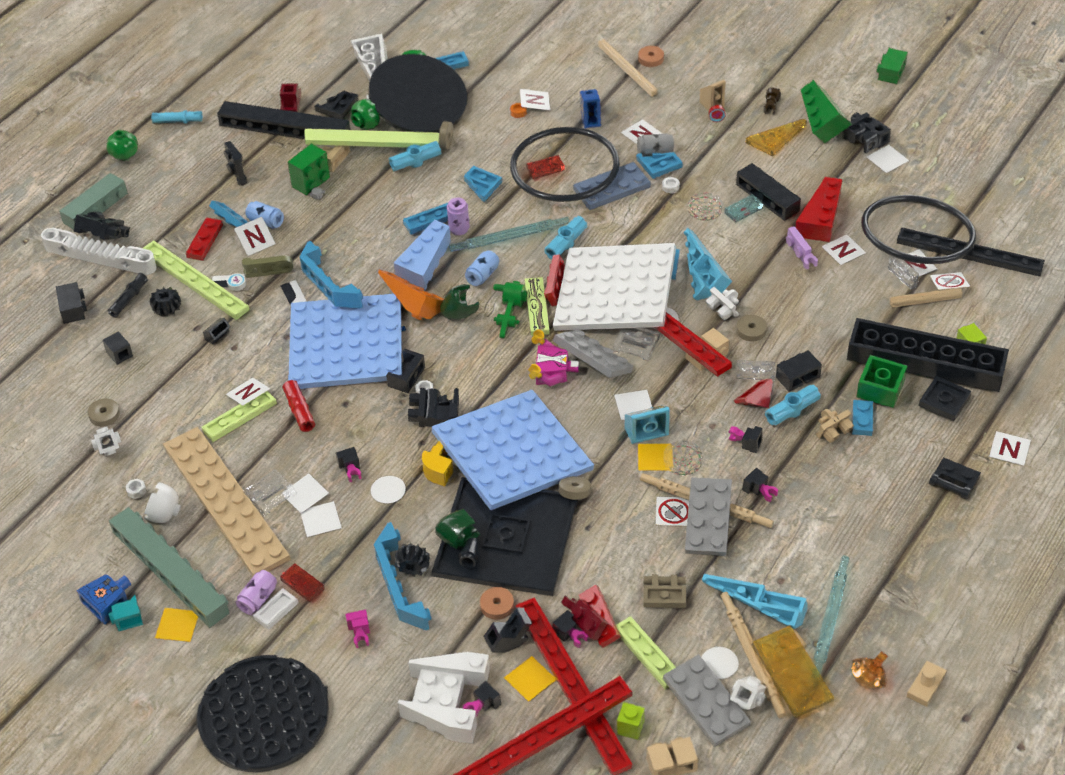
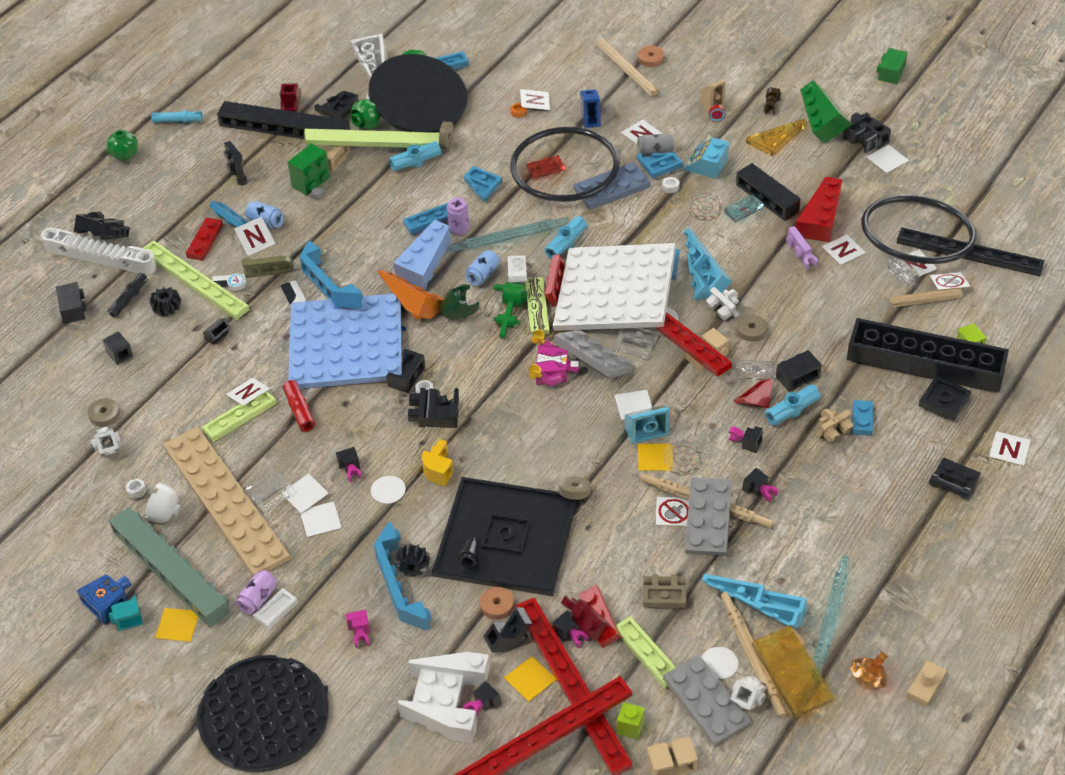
(96, 198): sand green brick -> none
(302, 582): clear red plate -> none
(456, 529): dark green piece -> none
(511, 449): light blue plate -> none
(517, 269): none -> white plate
(709, 158): none -> medium azure slope
(881, 381): green brick -> none

